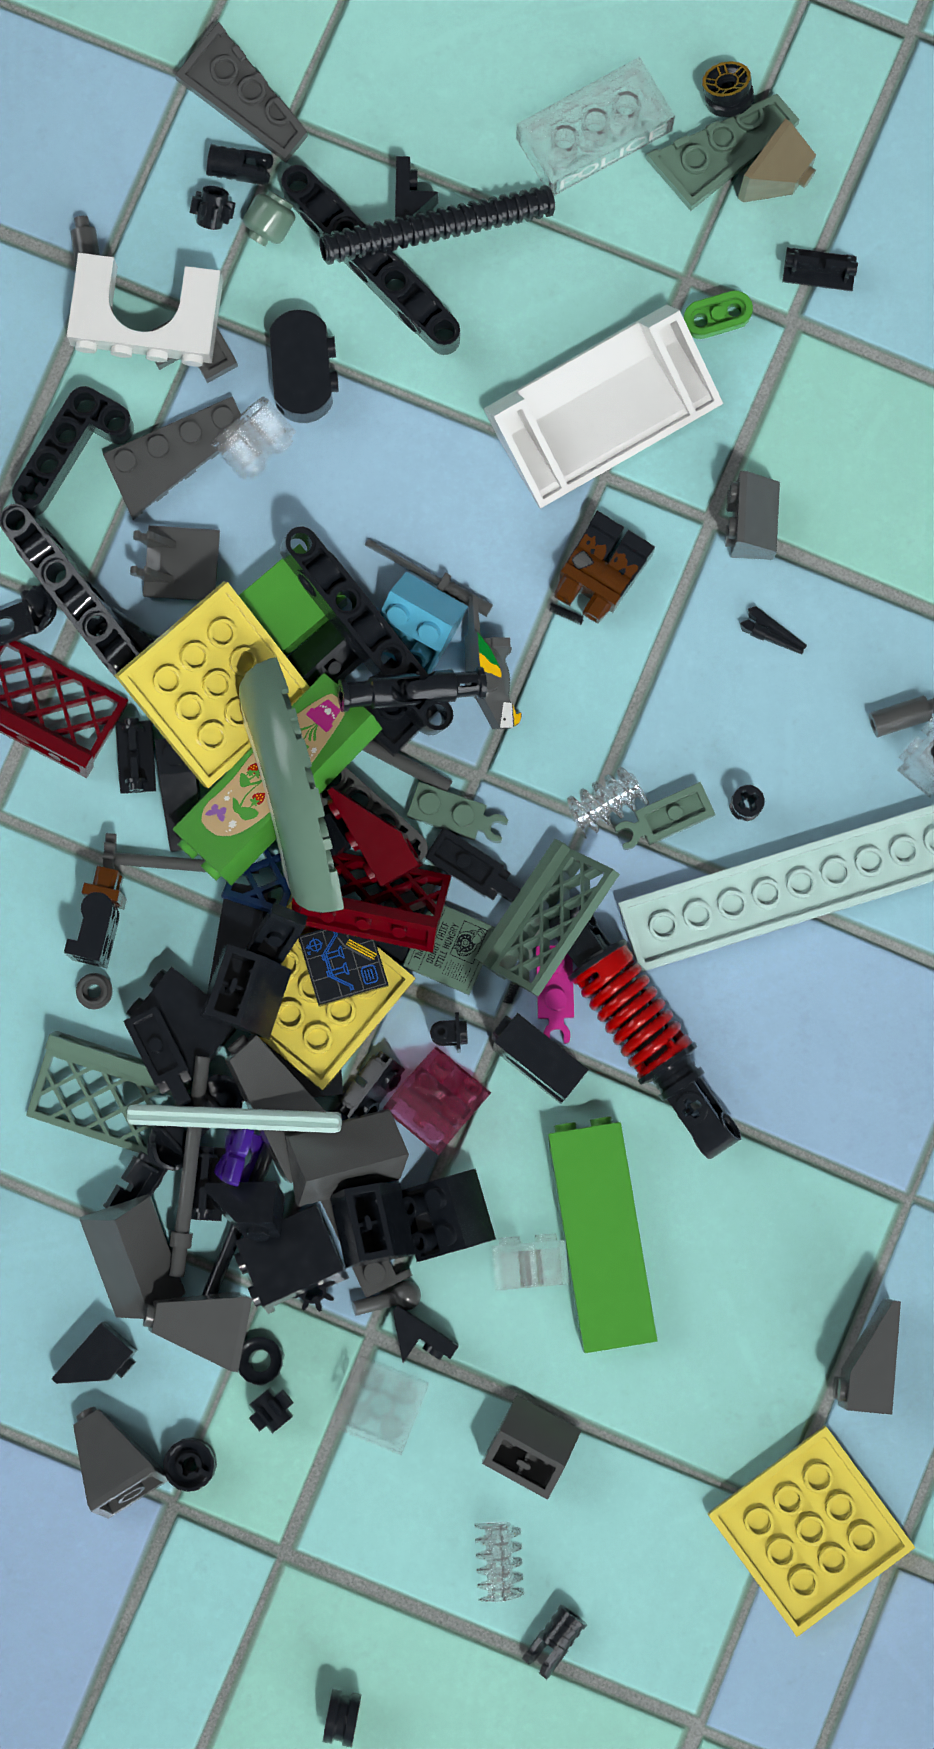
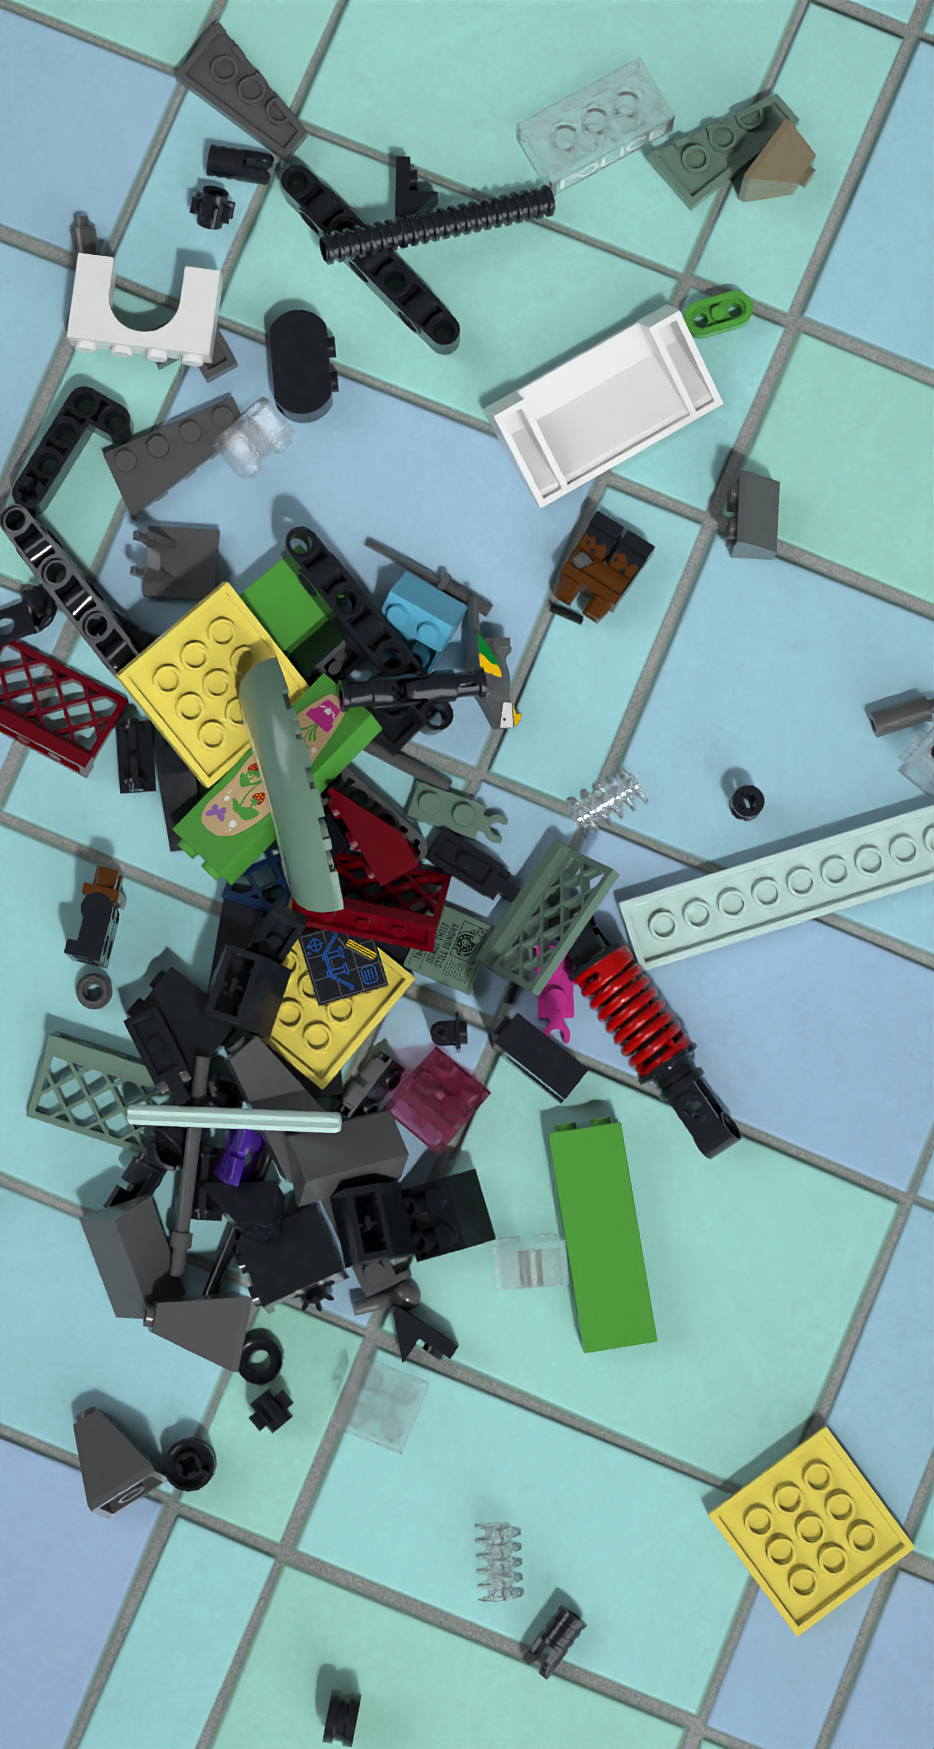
(98, 1358): black slope -> none
(112, 858): dark grey piece -> none
(269, 218): sand green head -> none
(531, 1447): dark grey slope -> none
(668, 816): sand green plate -> none
(728, 89): black wheel -> none
(768, 629): black piece -> none
(819, 269): black hinge -> none
(870, 1369): dark grey slope -> none

